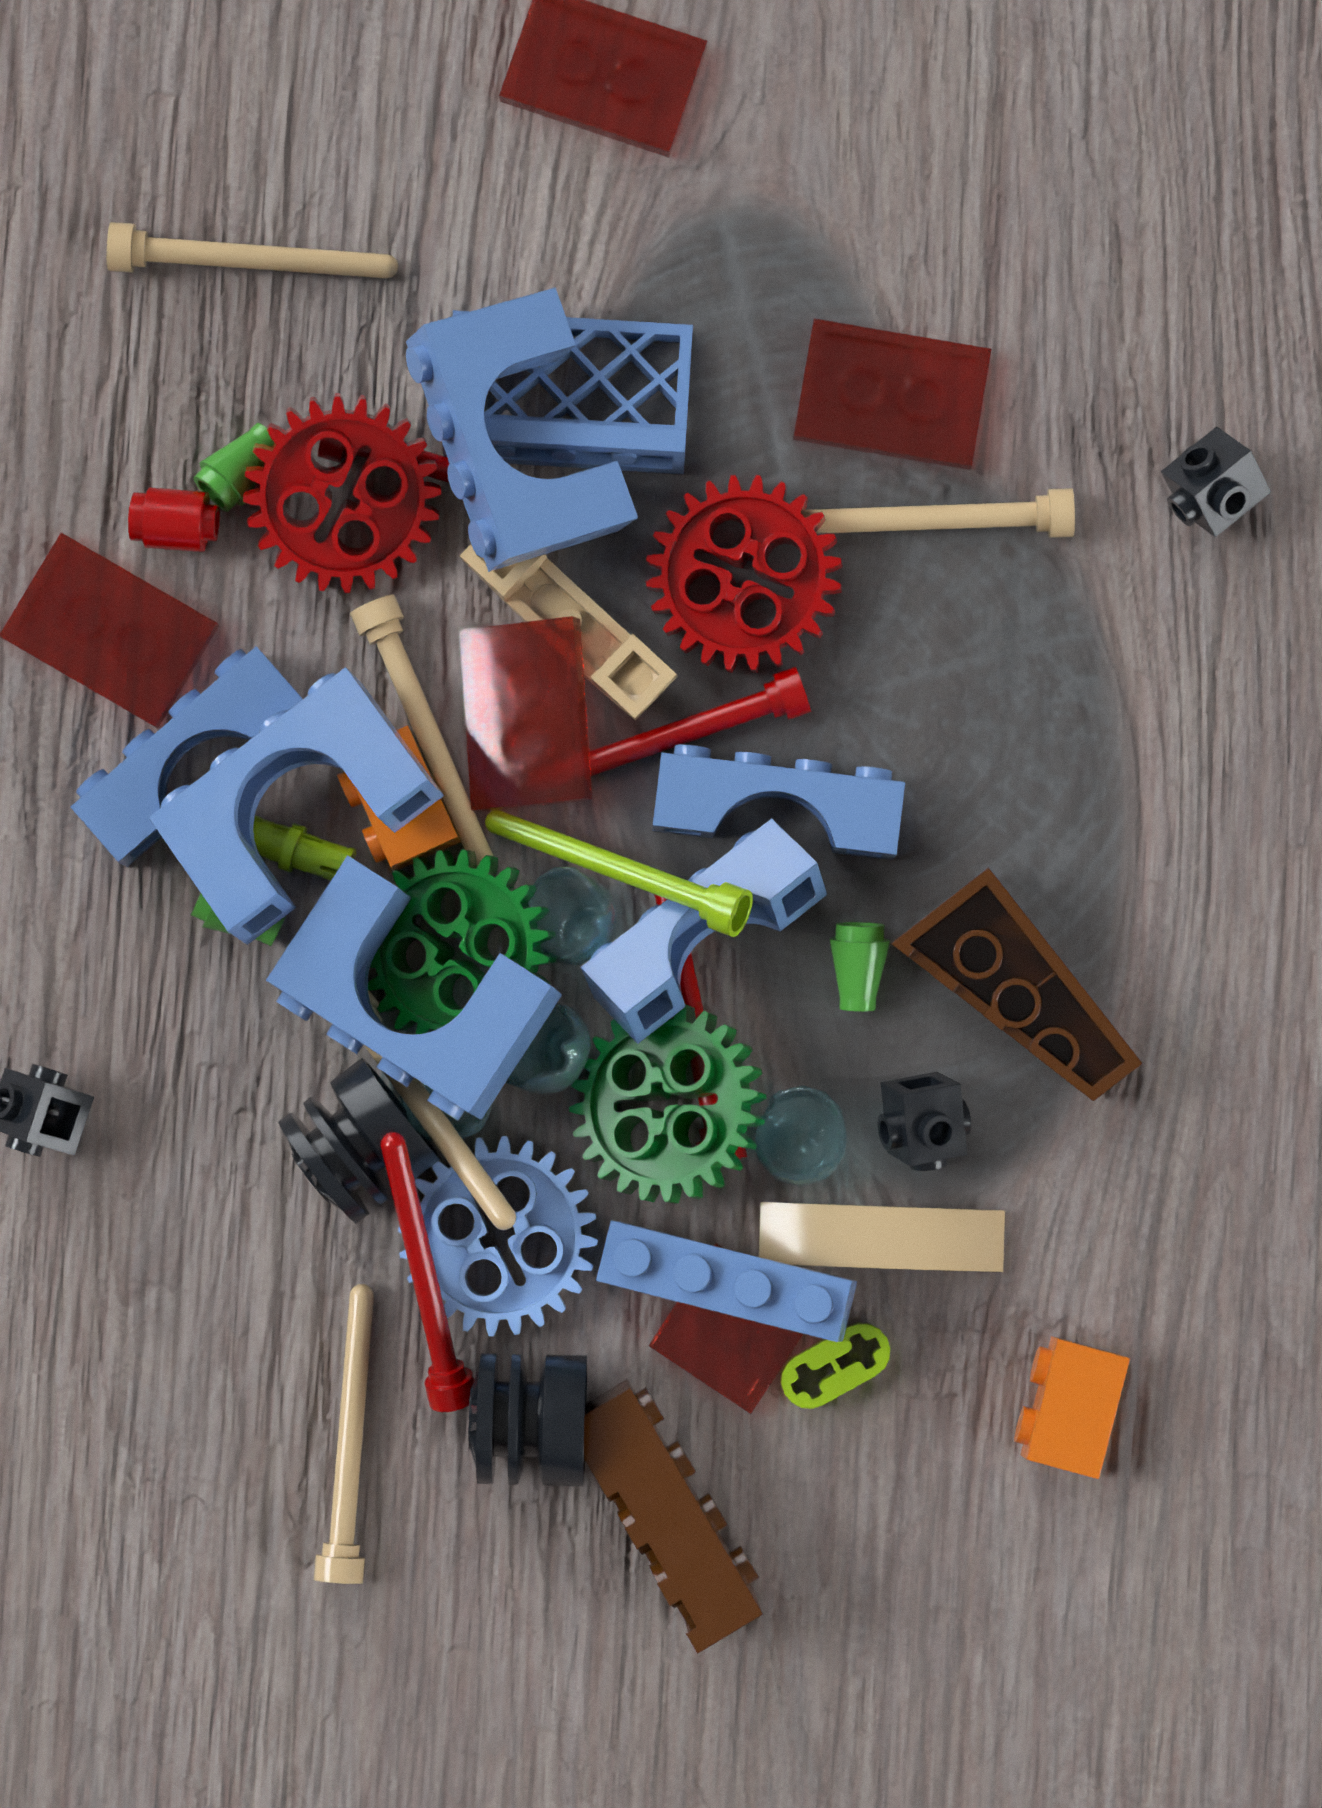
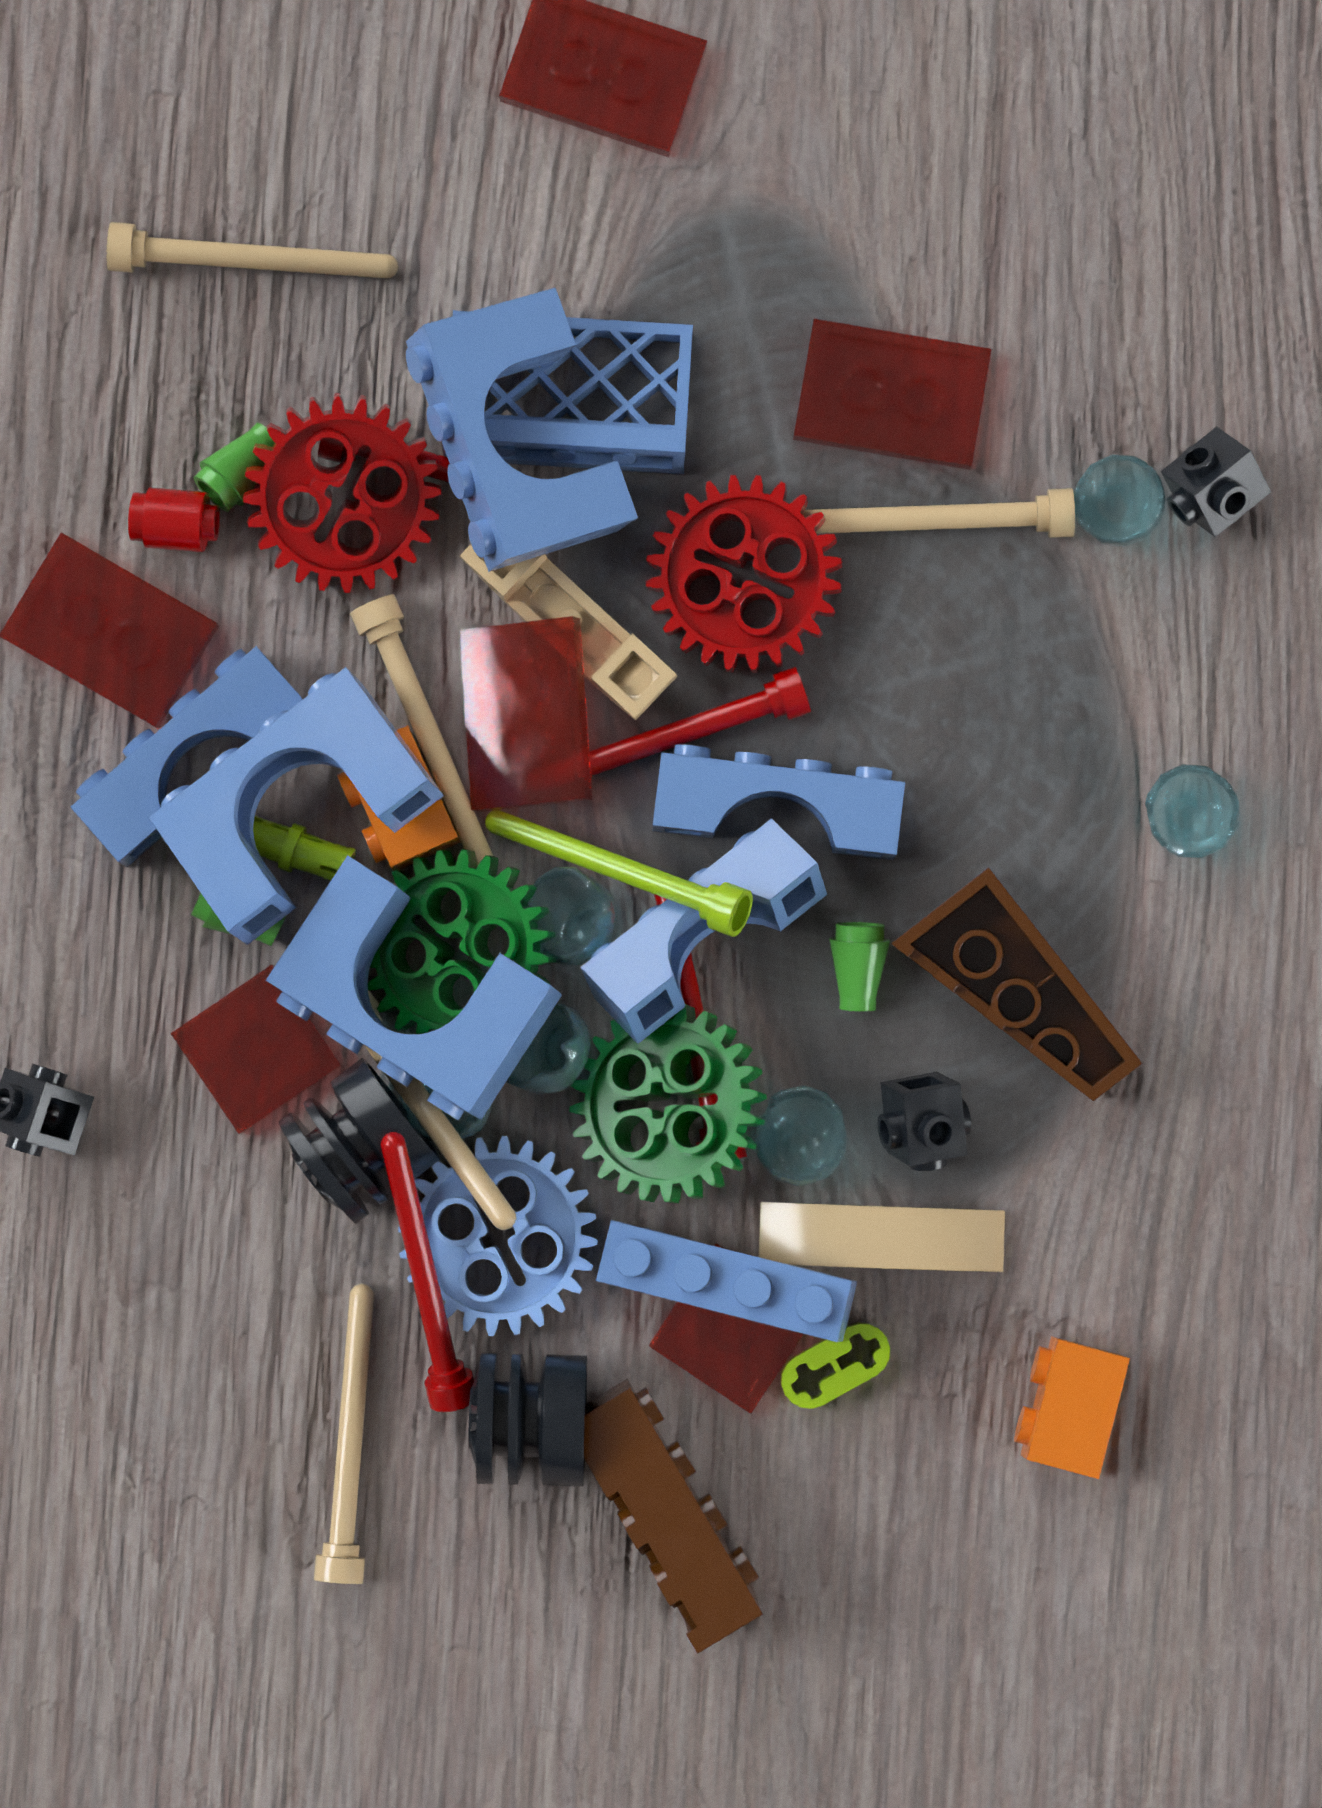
(254, 1052): none -> clear red tile
(1119, 500): none -> clear light blue hair
(1193, 811): none -> clear light blue hair

